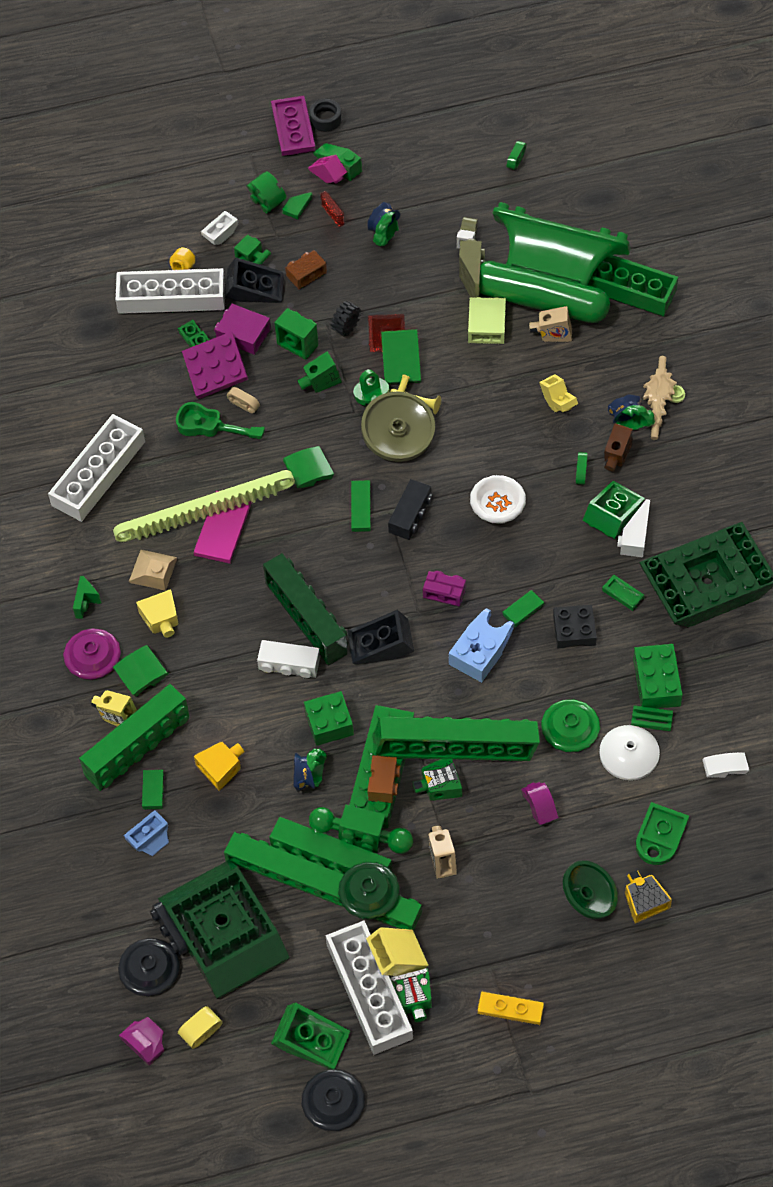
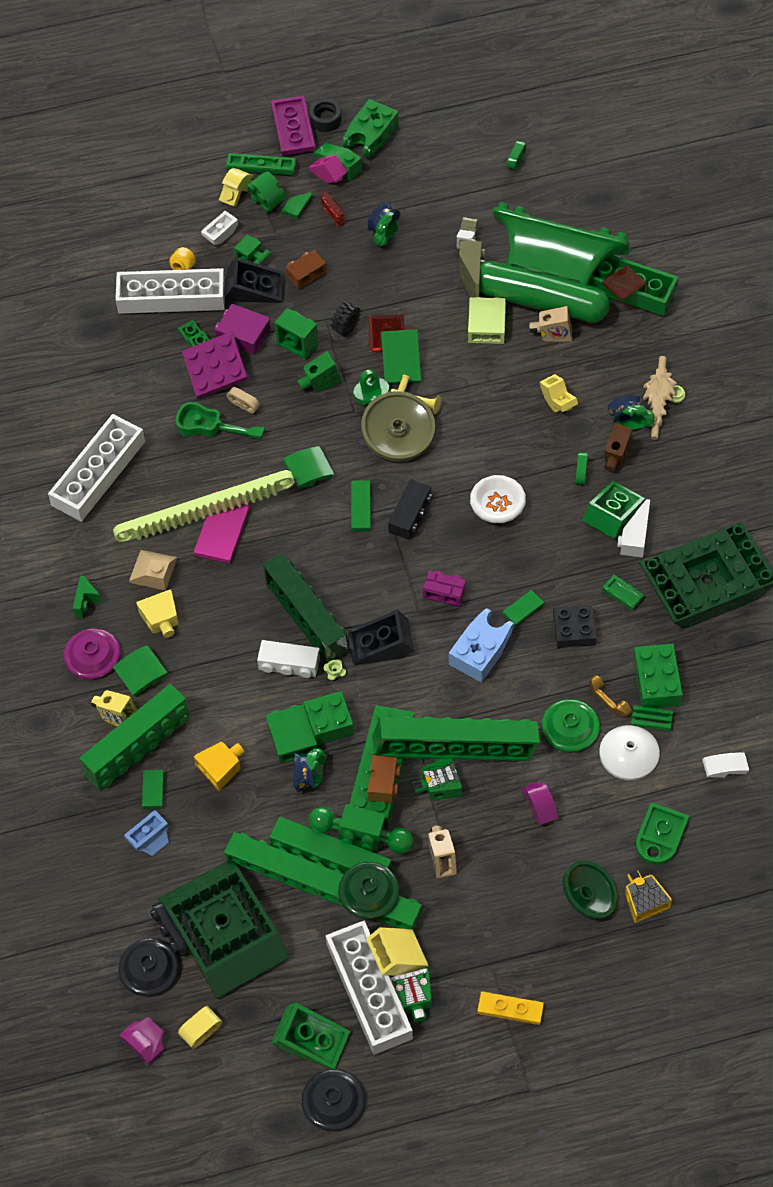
(234, 184): none -> light yellow brick
(261, 164): none -> green plate
(291, 732): none -> green brick
(334, 664): none -> yellowish green plate
(371, 127): none -> green brick
(621, 709): none -> pearl gold bar
(624, 283): none -> clear red piece

